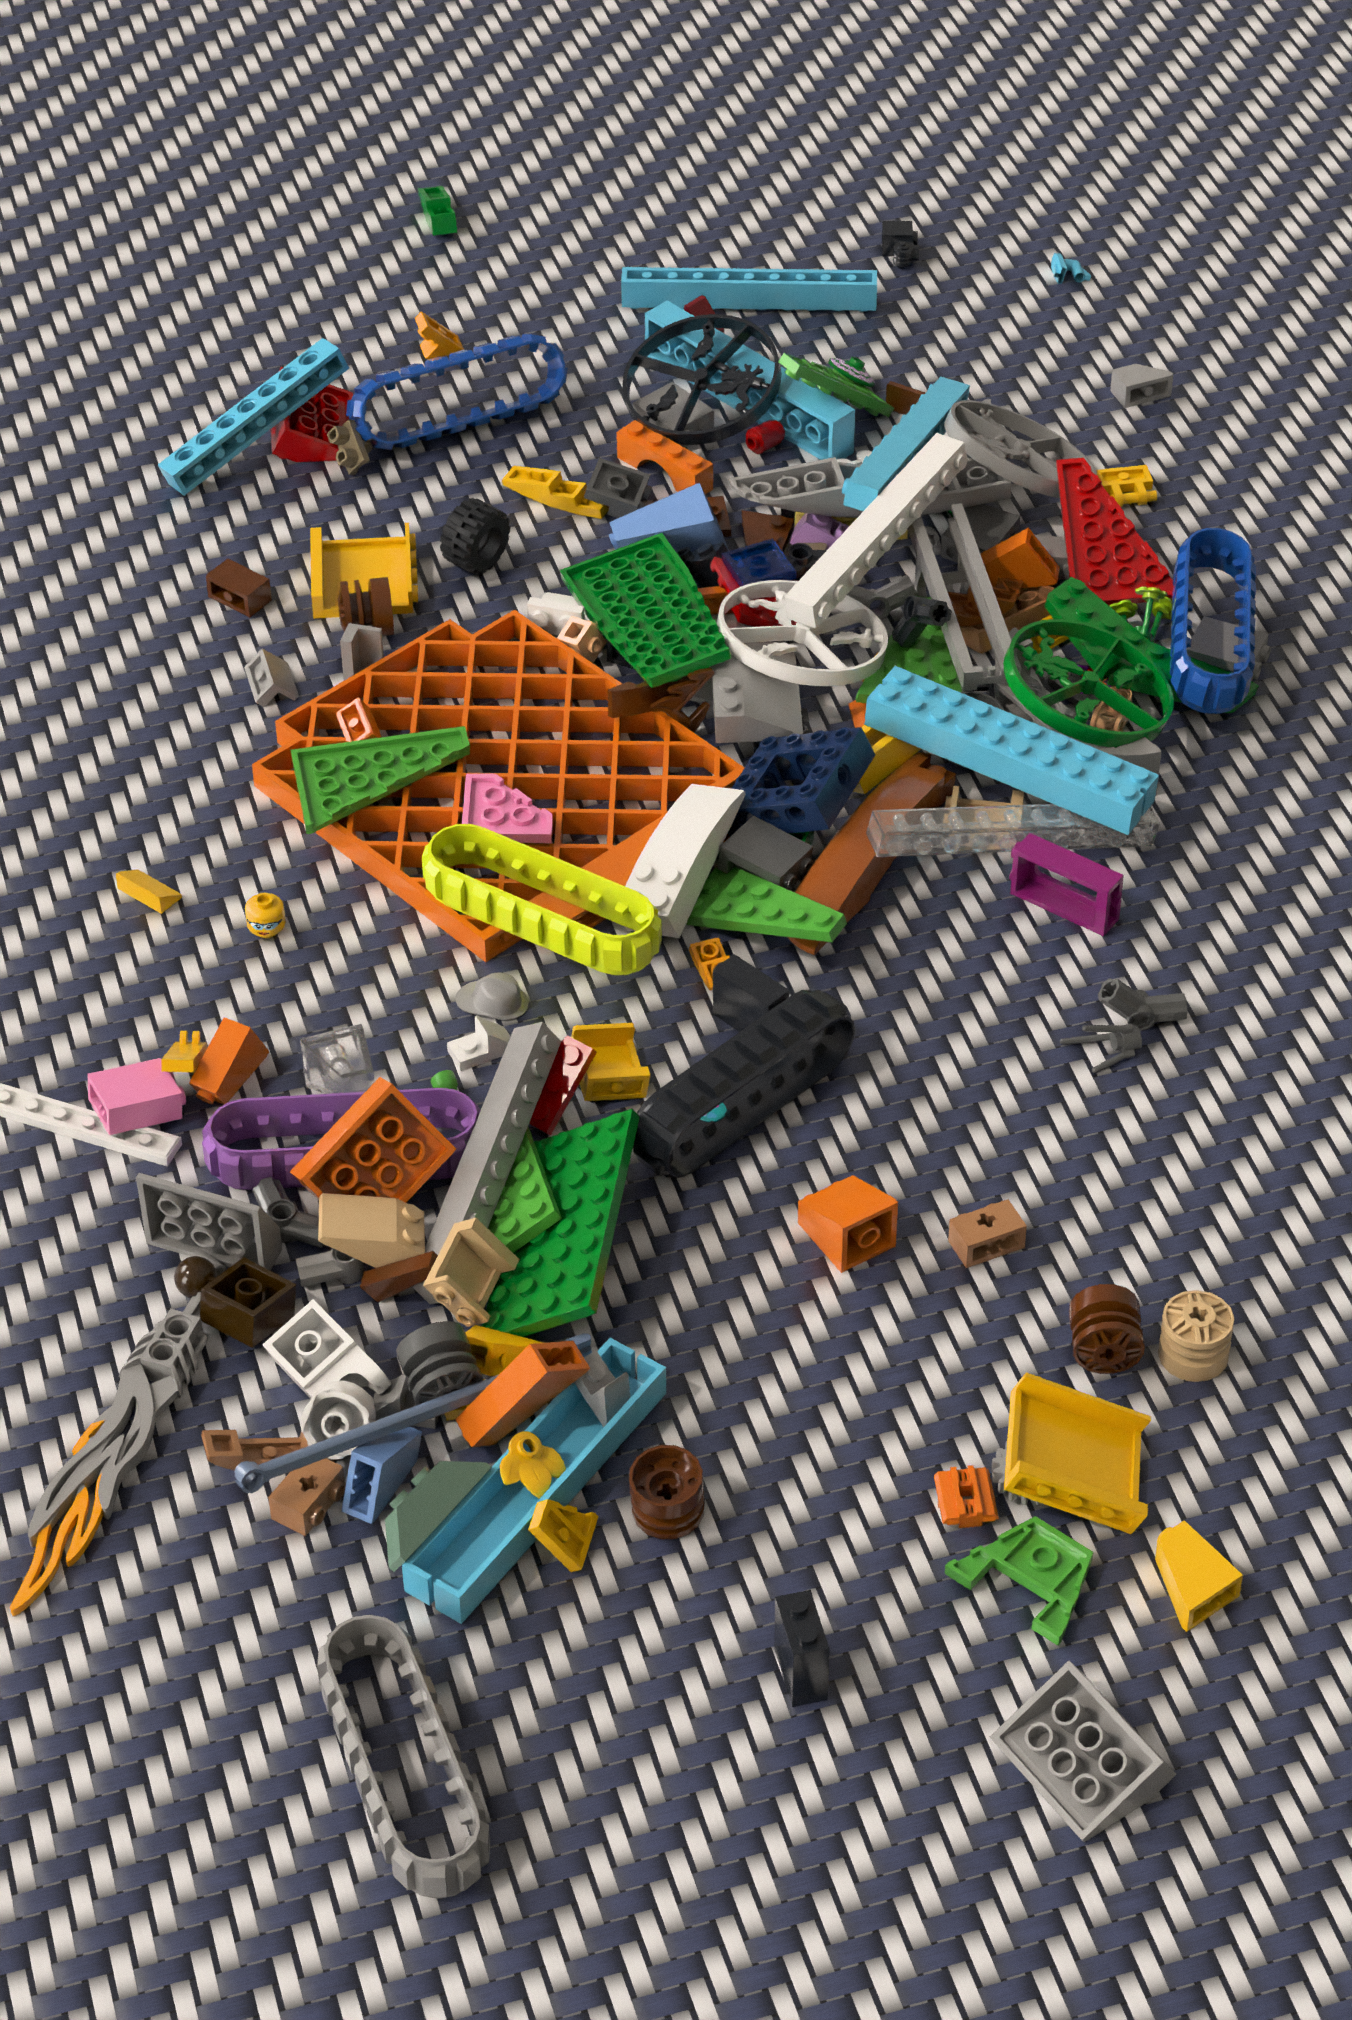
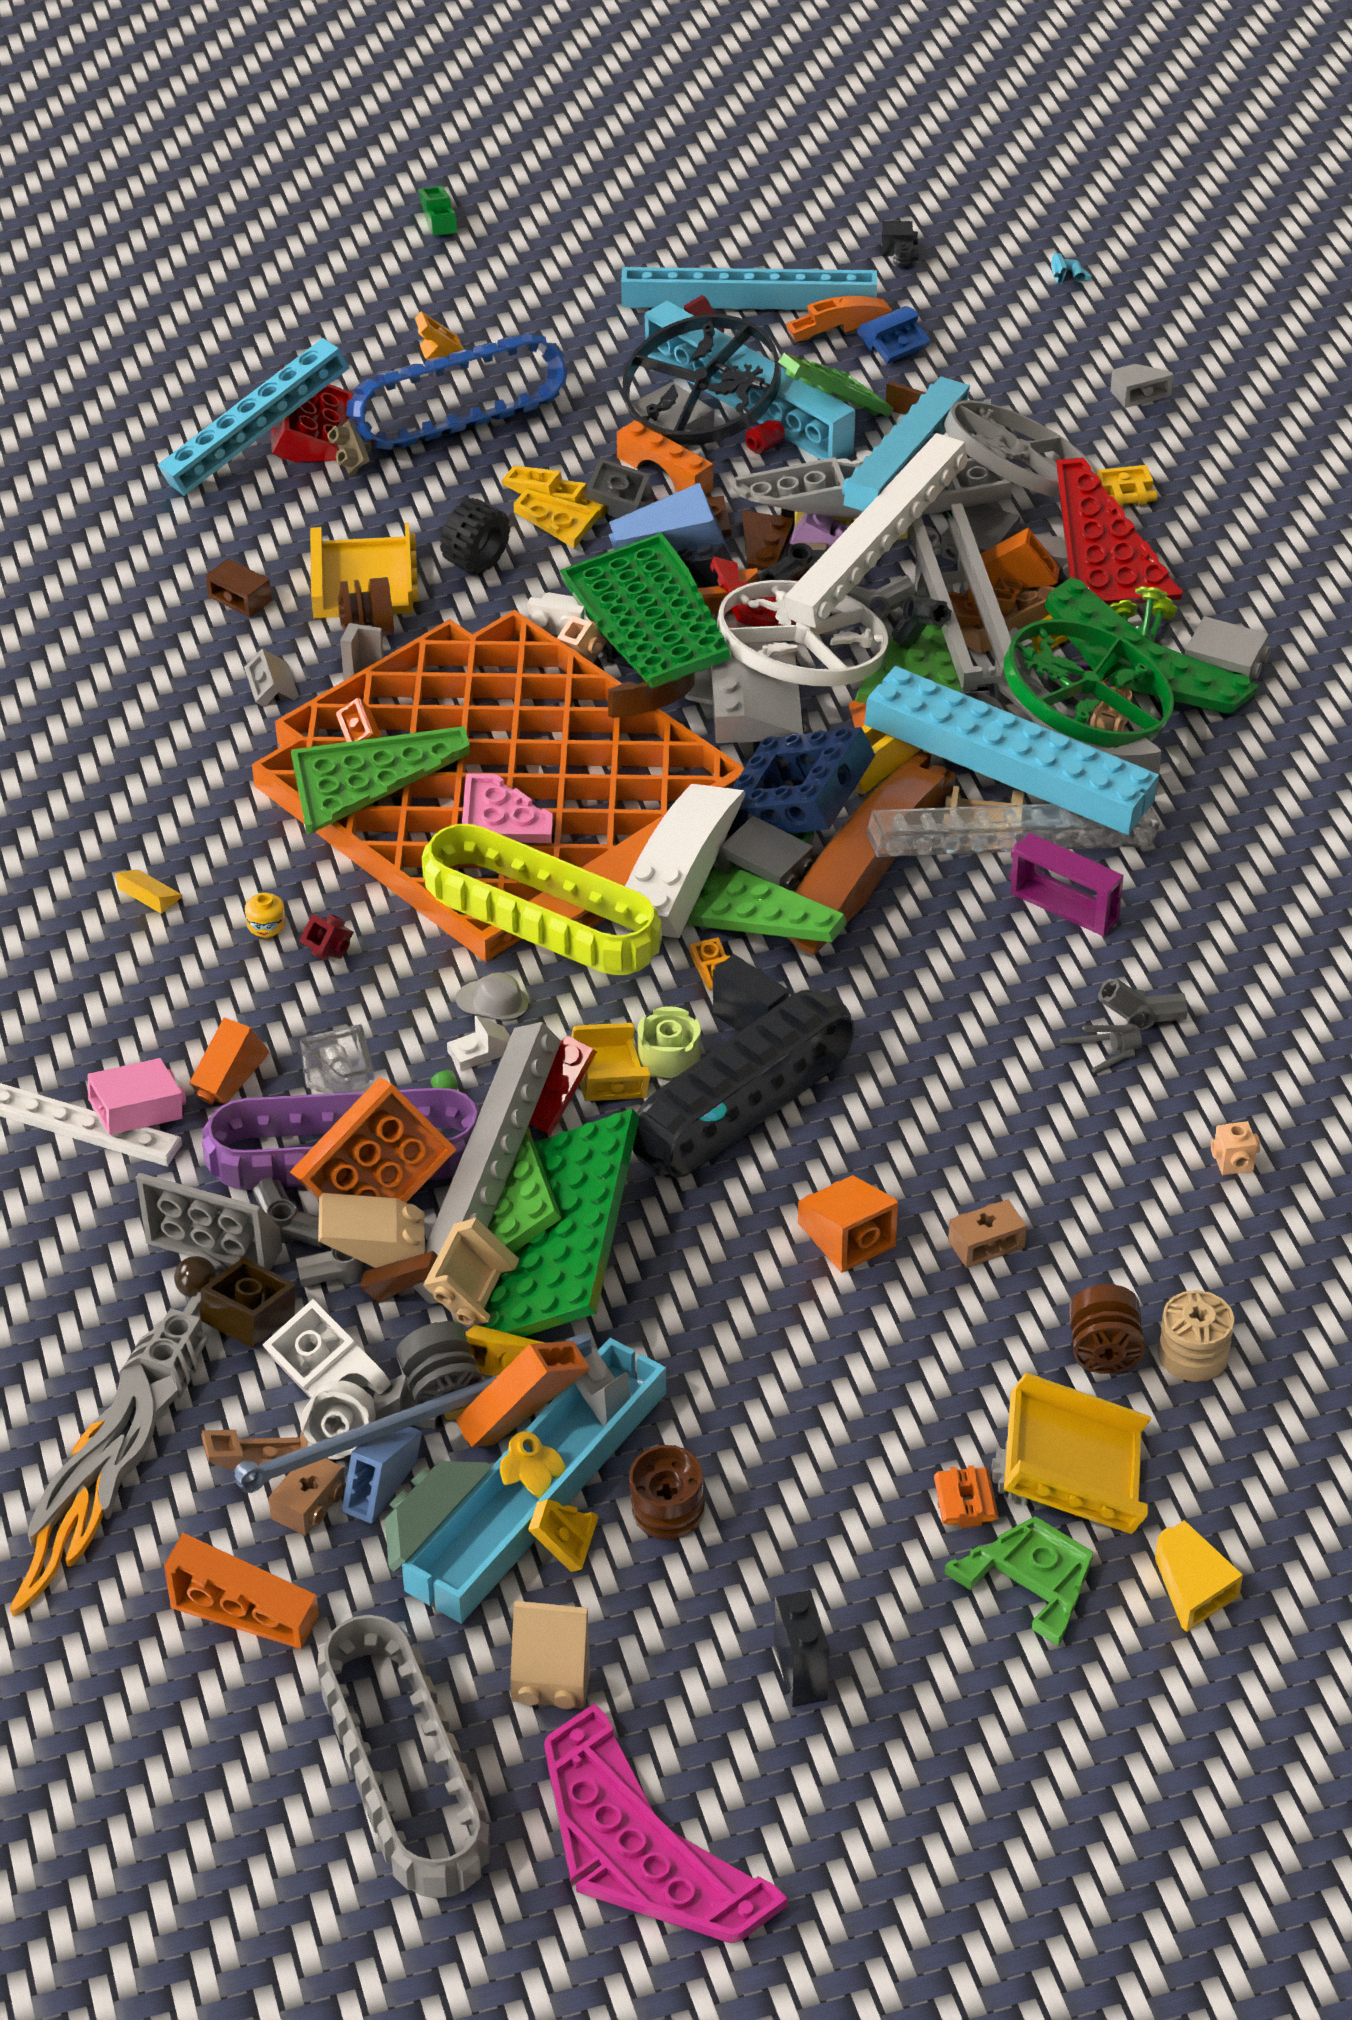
(184, 1055): yellow hinge -> none
(238, 1593): none -> orange wedge
(326, 936): none -> dark red brick
(550, 1655): none -> tan slope
(556, 516): none -> yellow wing
(629, 1855): none -> dark pink wing
(669, 1042): none -> yellowish green brick
(686, 690): reddish brown piece -> none
(758, 563): clear blue tile -> none
(843, 311): none -> orange slope
(852, 369): green dish -> none
(894, 334): none -> blue brick
(1081, 1753): light grey slope -> none
(1194, 686): blue piece -> none
(1235, 1148): none -> light nougat brick

